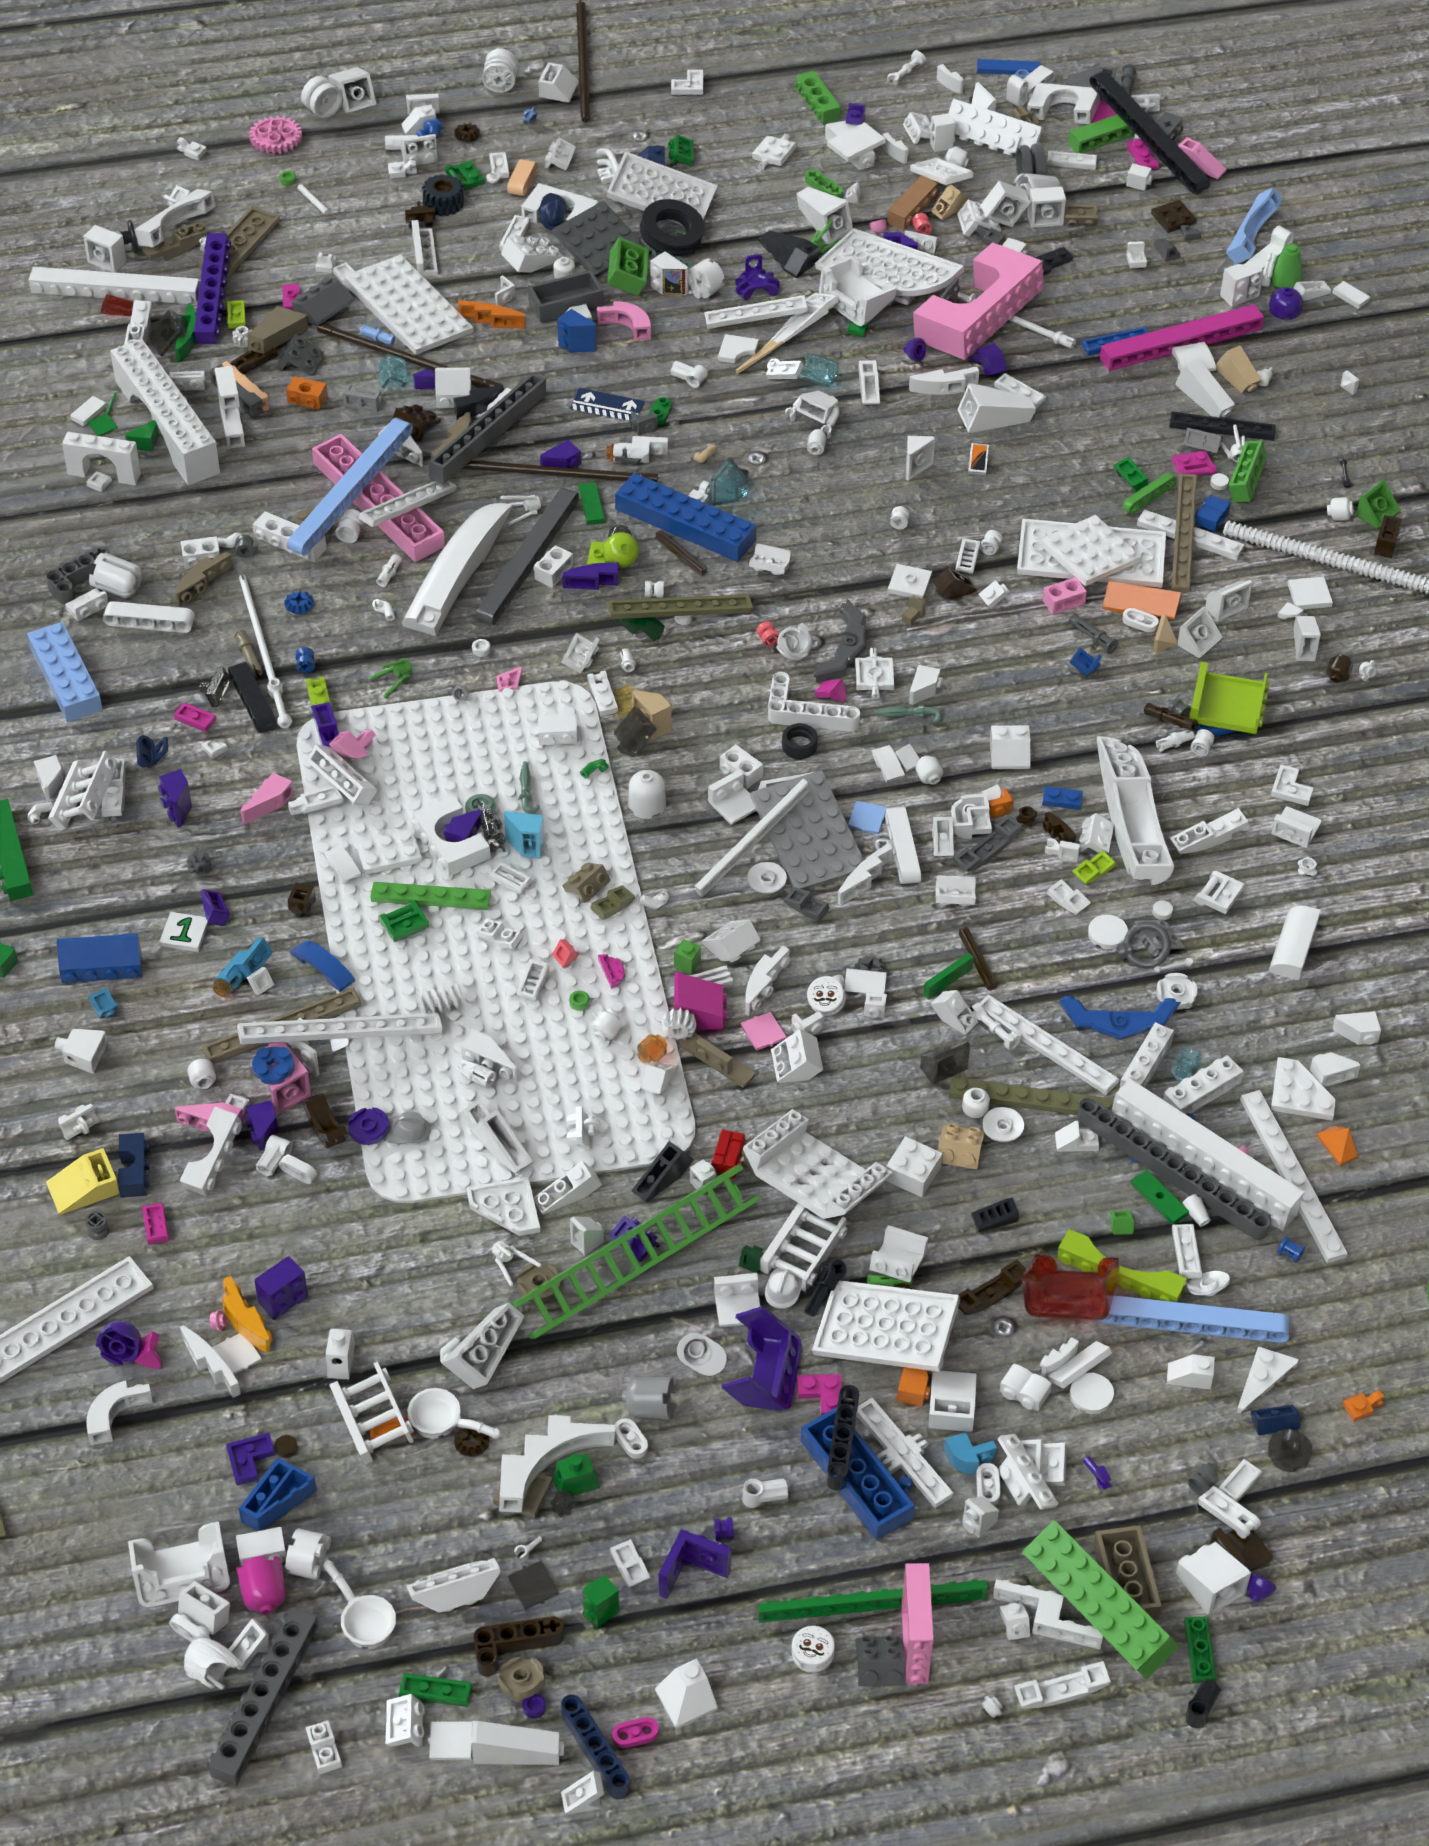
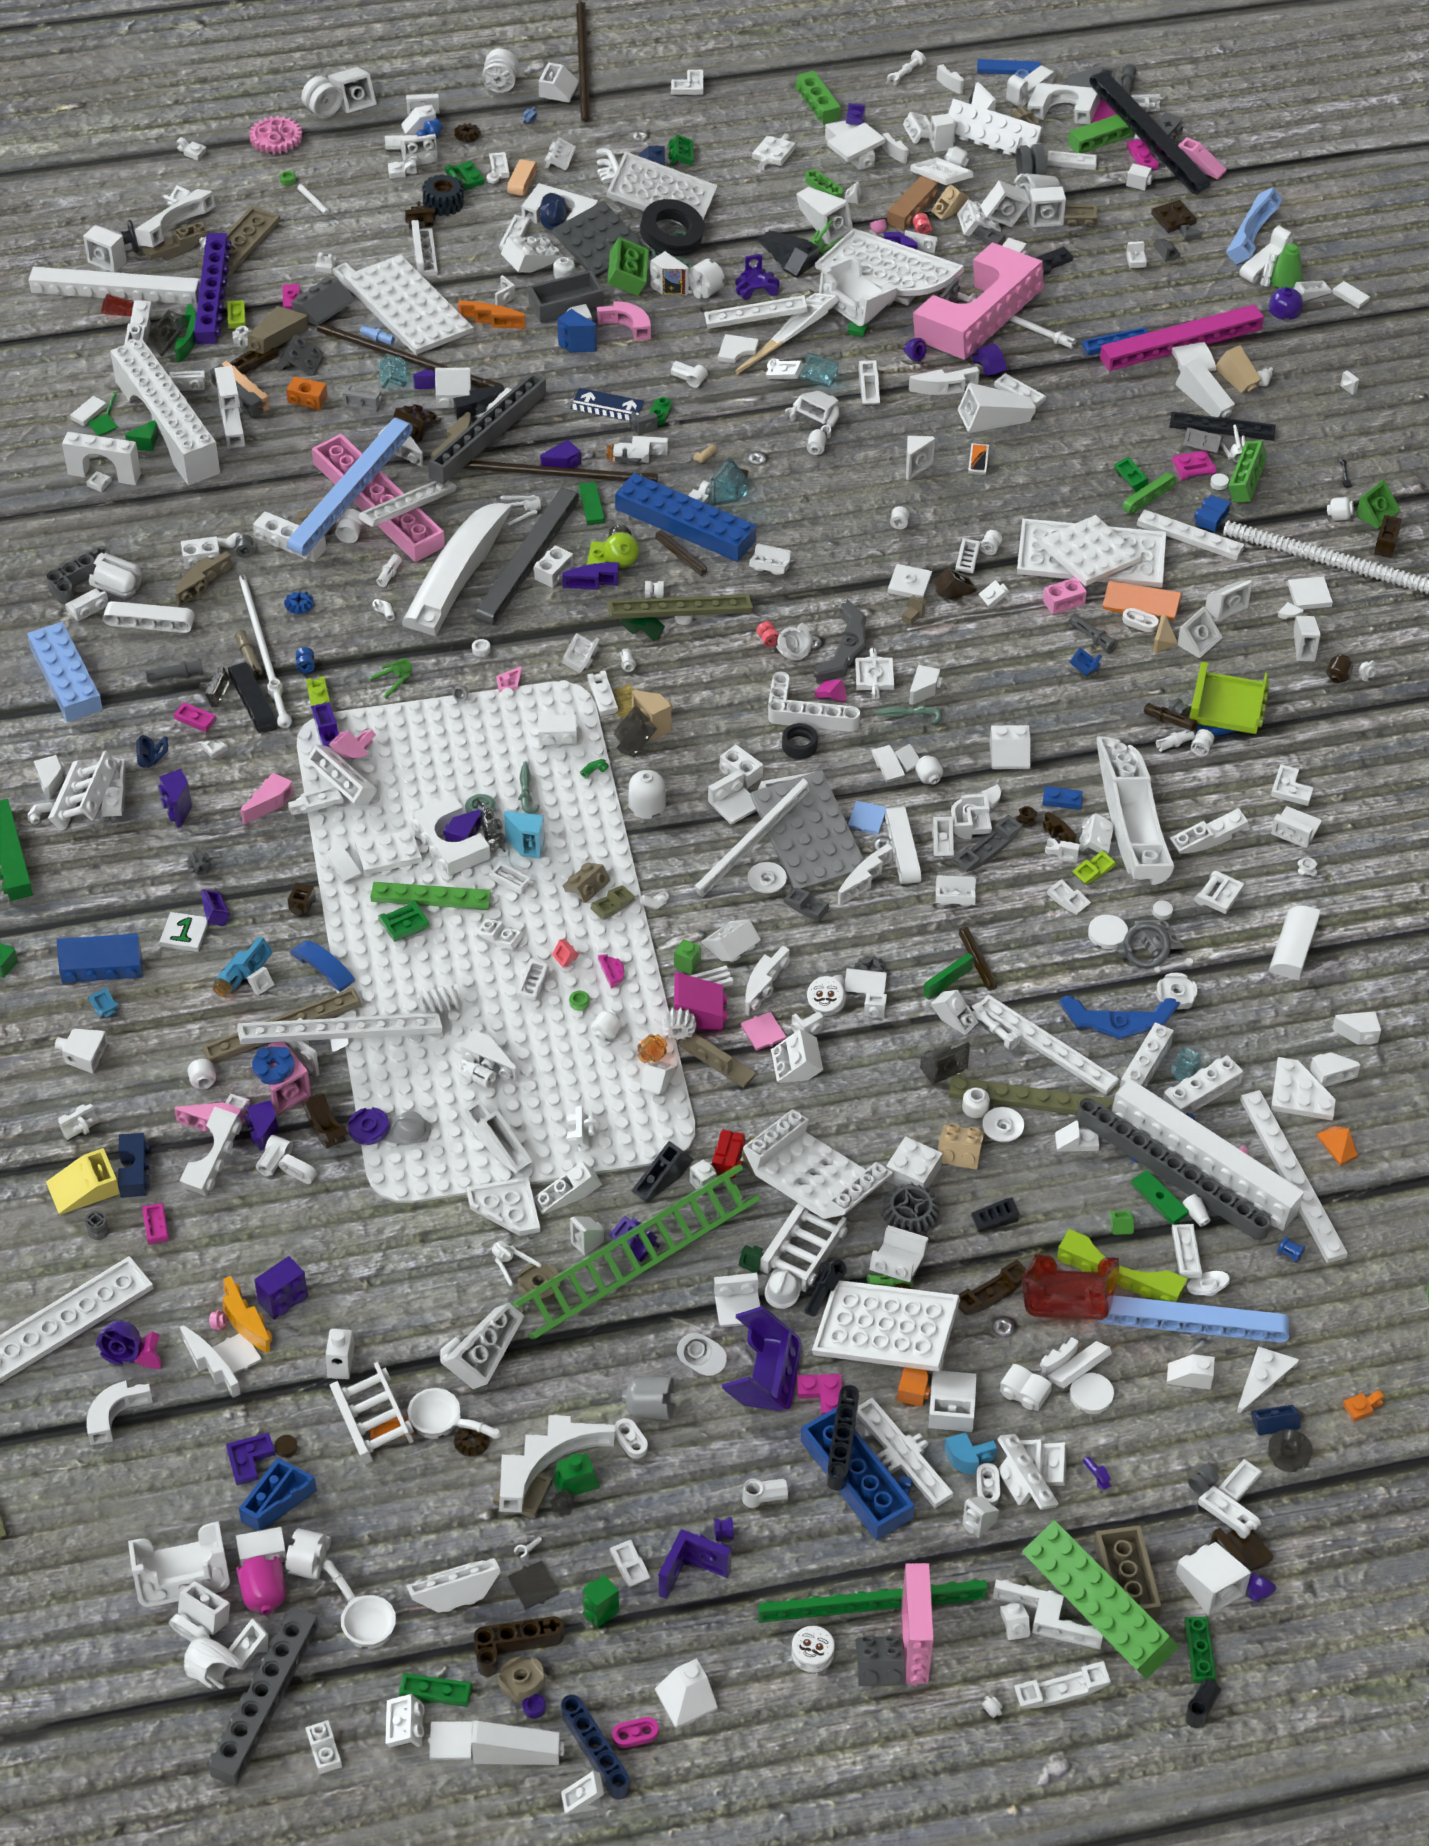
(183, 669): none -> dark grey pin
(915, 1203): none -> dark grey gear
(1002, 805): orange bracket -> none
(1184, 533): dark tan tile -> none
(1241, 284): white slope -> none

